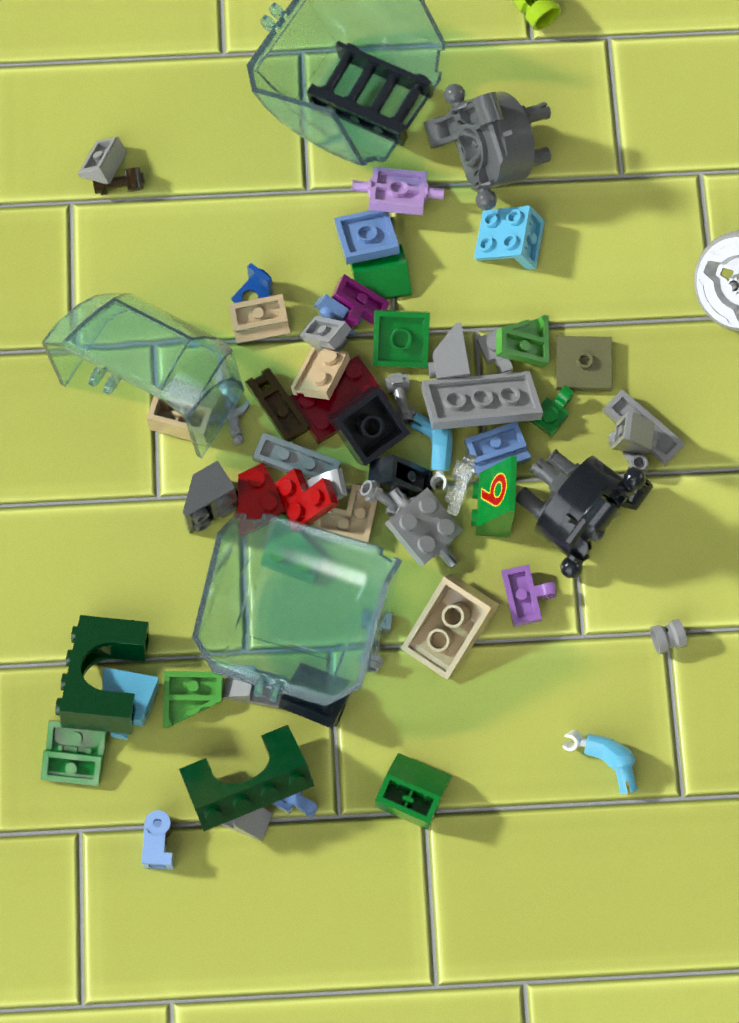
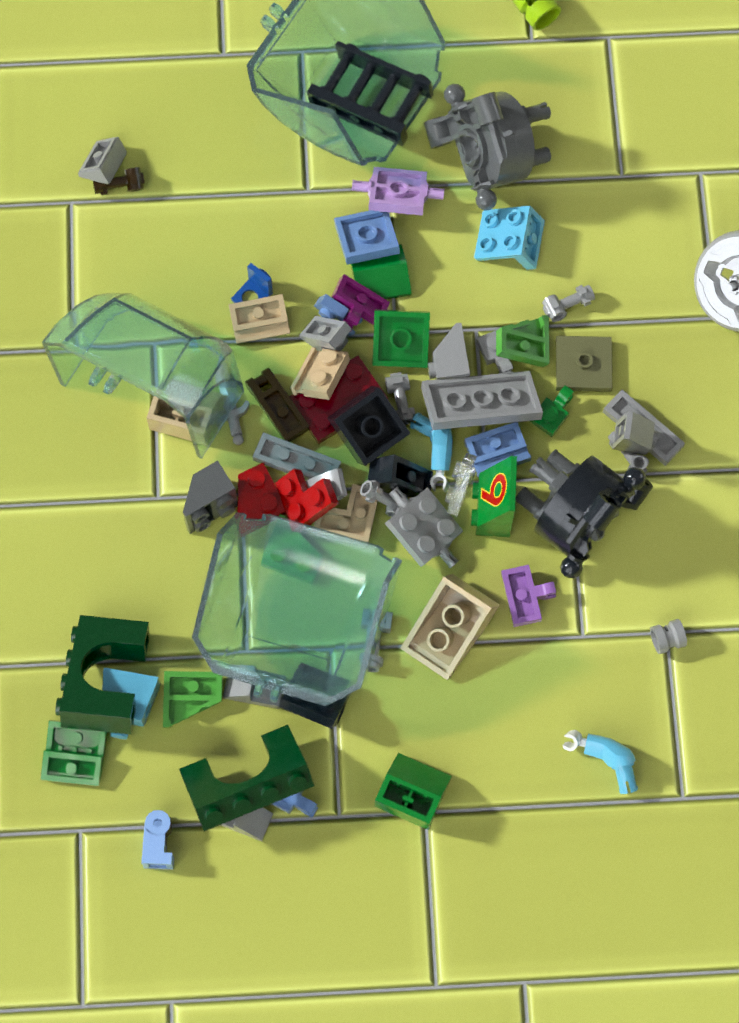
(556, 308): none -> light grey bar

